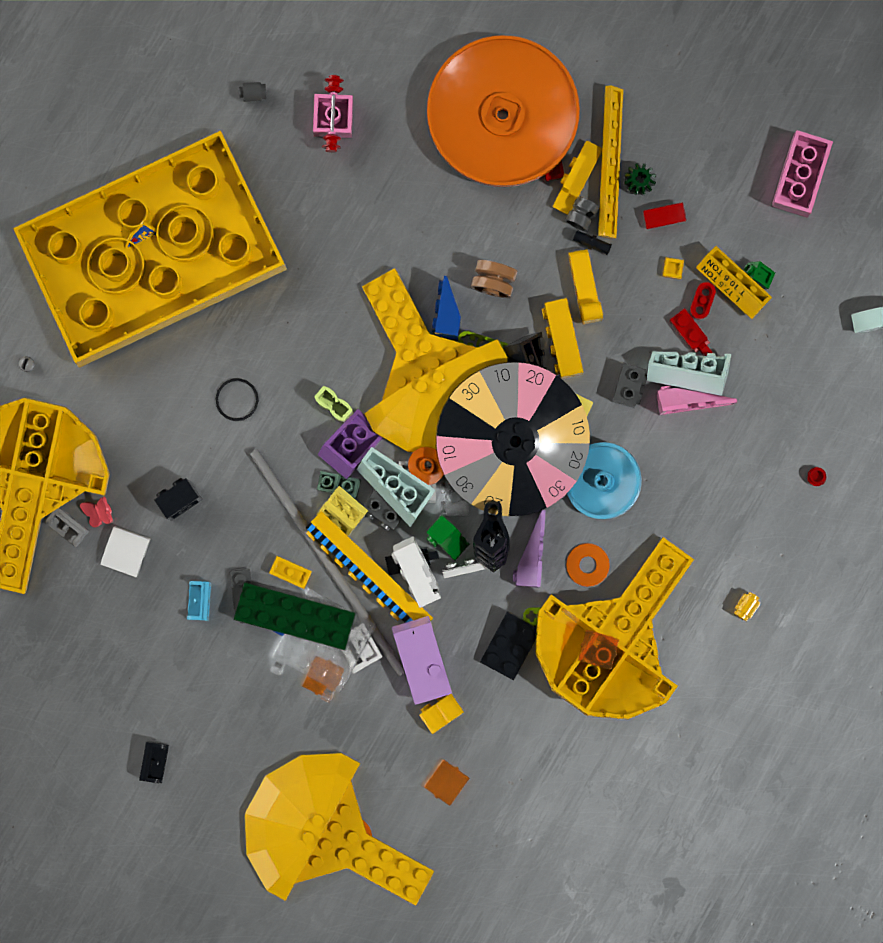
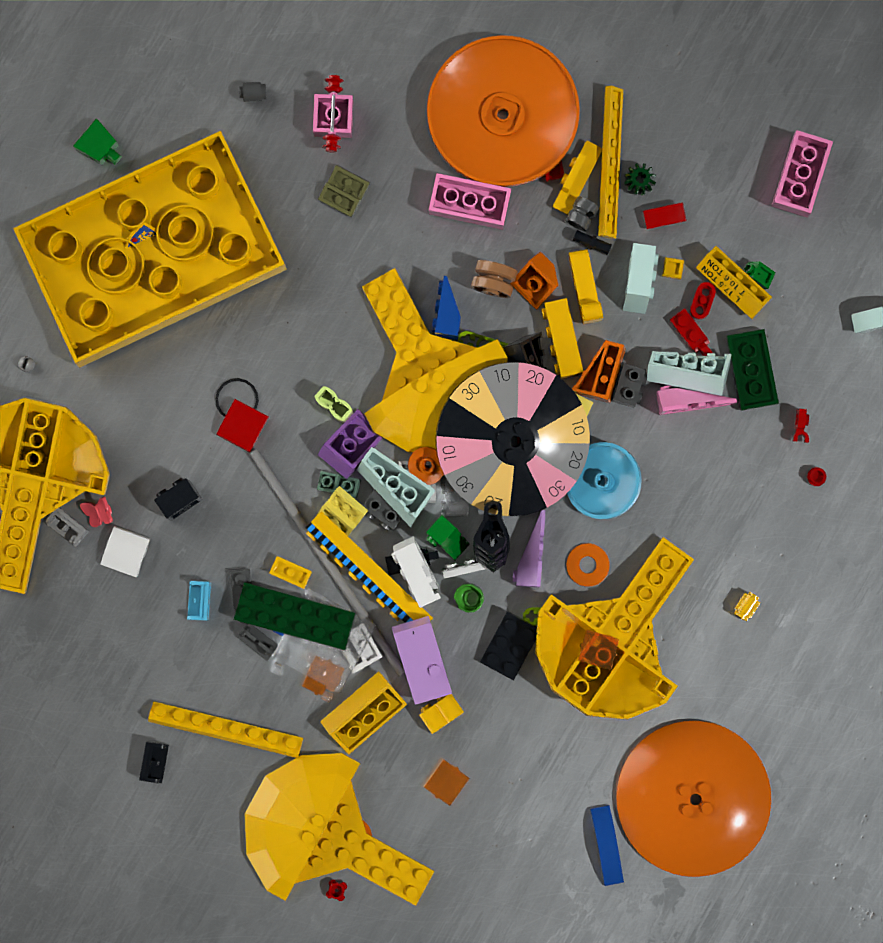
(98, 144): none -> green torso
(225, 729): none -> yellow plate
(242, 425): none -> red slope
(257, 641): none -> dark grey hinge
(336, 895): none -> red plate
(344, 190): none -> olive slope
(363, 713): none -> yellow slope
(469, 201): none -> bright pink brick
(469, 597): none -> bright green hair
(536, 280): none -> orange slope
(602, 373): none -> orange wedge
(607, 845): none -> blue slope
(640, 278): none -> light aqua wedge
(657, 792): none -> orange dish
(752, 370): none -> dark green plate
(801, 421): none -> red plate

